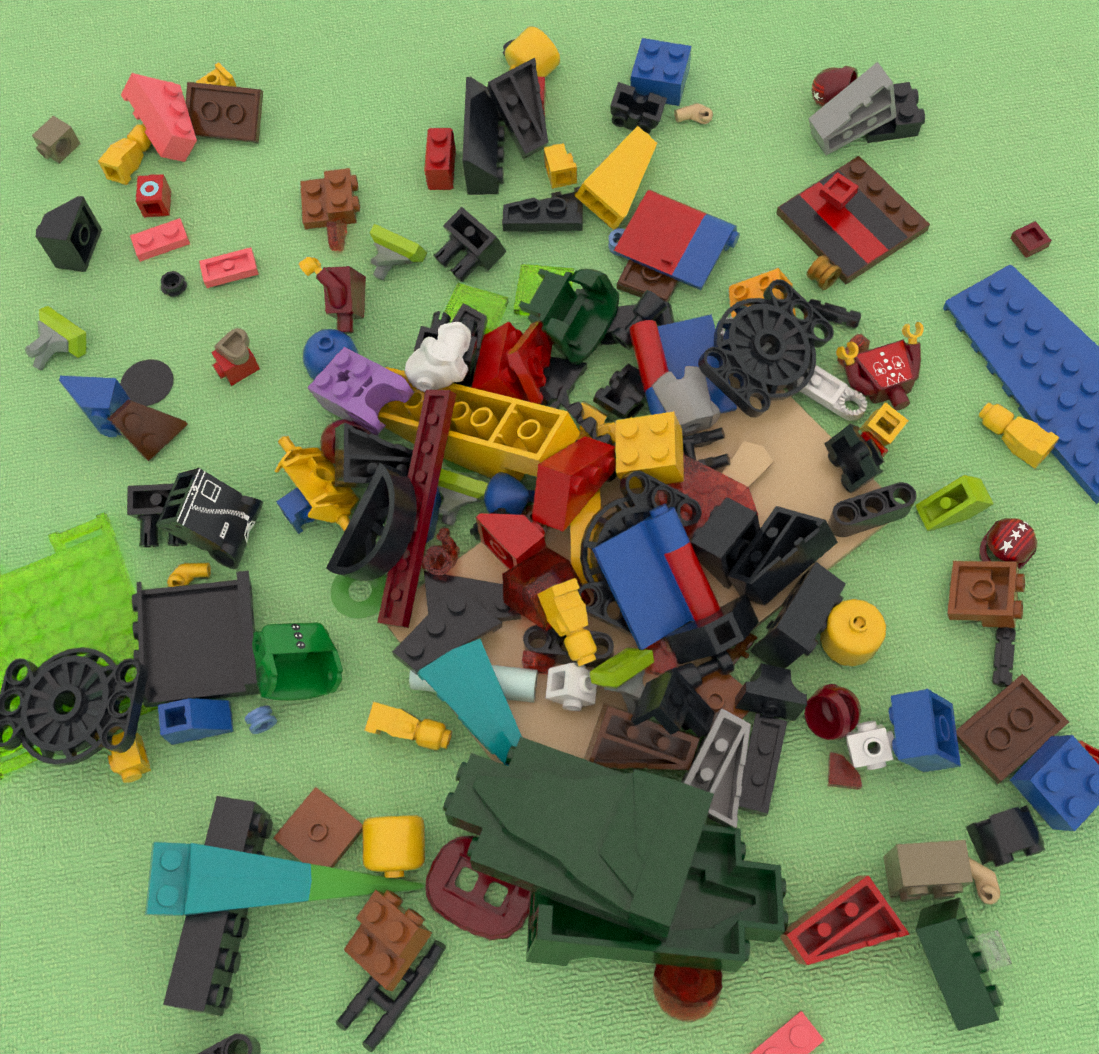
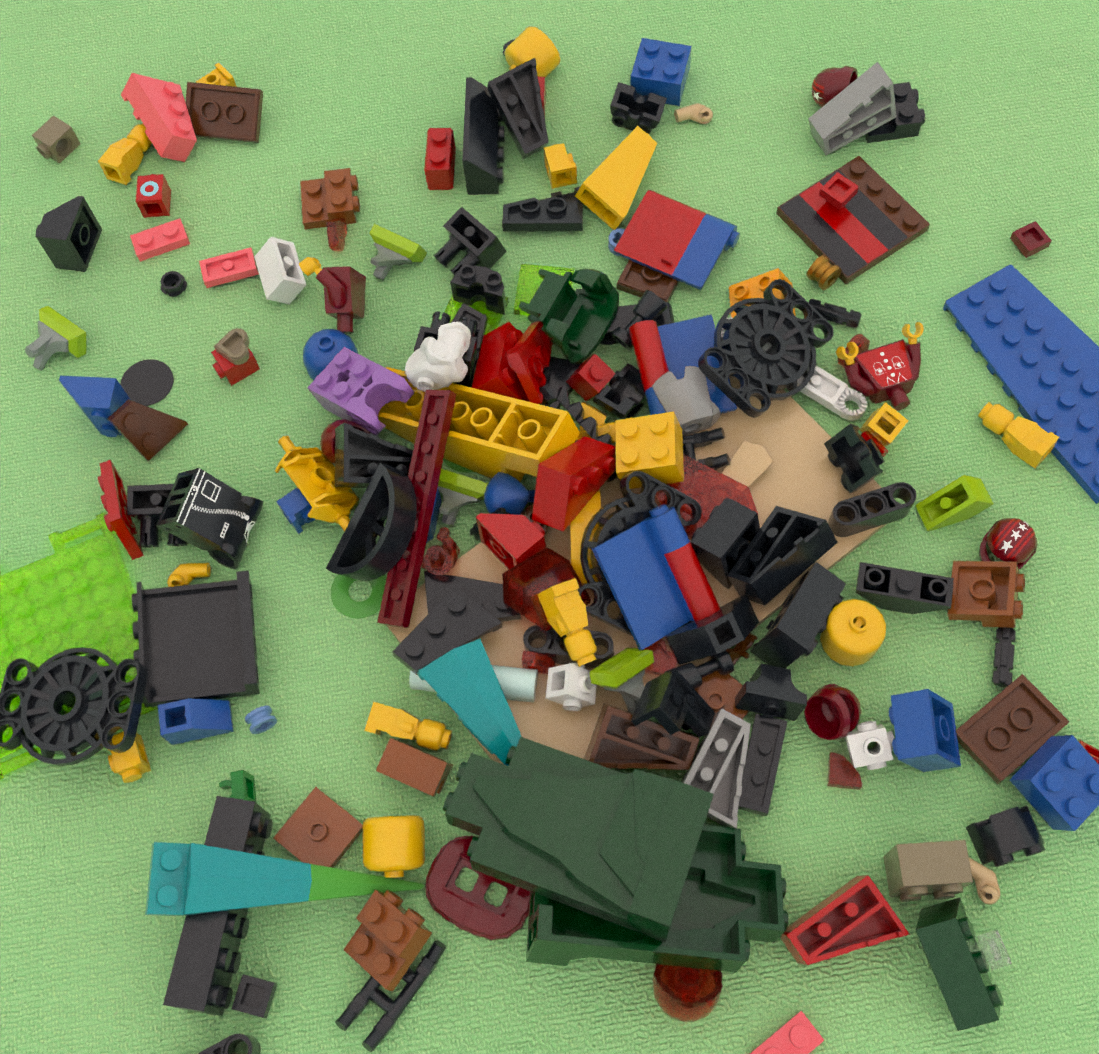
(115, 504): none -> red wing
(241, 784): none -> green tile
(254, 996): none -> black plate
(280, 270): none -> white brick
(296, 661): green piece -> none
(414, 767): none -> dark orange hinge
(479, 284): none -> black cylinder
(590, 377): none -> red brick
(904, 589): none -> black slope

